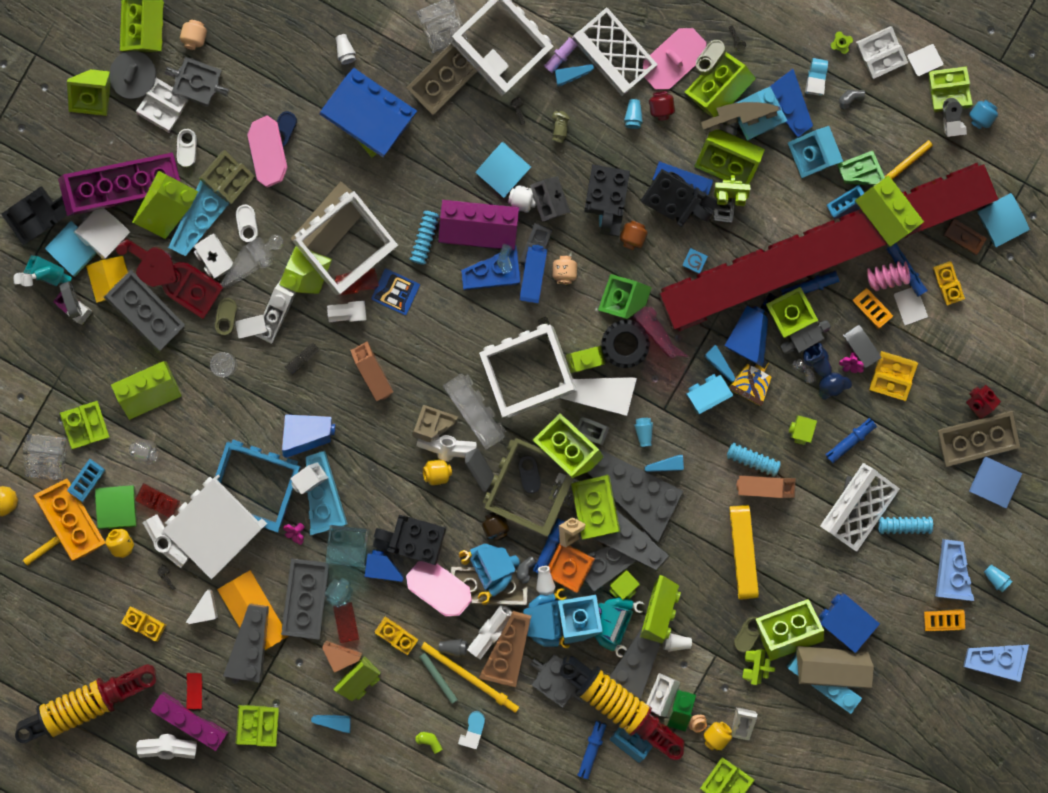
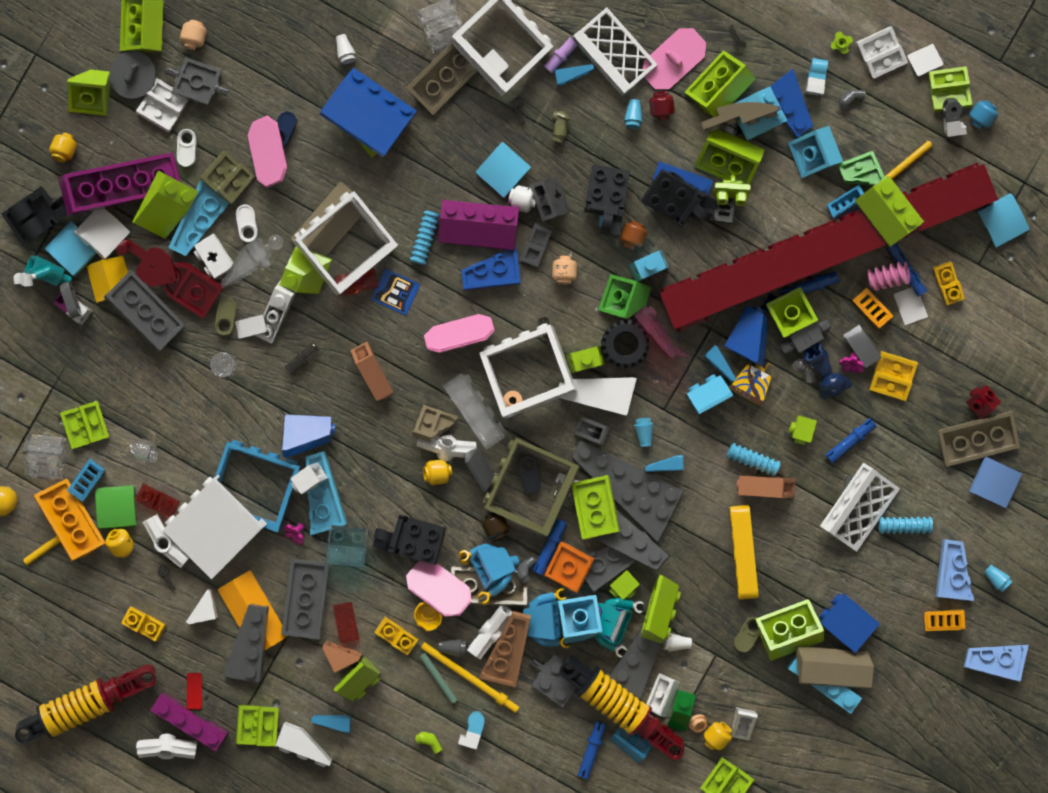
(62, 147): none -> yellow head
(73, 414): lime plate -> none
(146, 390): lime slope -> none
(297, 740): none -> white slope
(339, 592): clear light blue head -> none
(352, 311): white piece -> none
(382, 567): blue slope -> none
(427, 616): none -> yellow hair
(459, 333): none -> bright pink shield
(503, 259): clear light blue arm -> none
(512, 394): none -> light nougat plate
(533, 274): blue slope -> none
(545, 583): white cone -> none
(568, 447): lime slope -> none
(570, 531): tan bracket -> none
(648, 265): none -> medium azure torso
(694, 261): dark azure tile -> none
(713, 54): piece -> none
(757, 658): lime hips -> none
(965, 236): reddish brown plate -> none

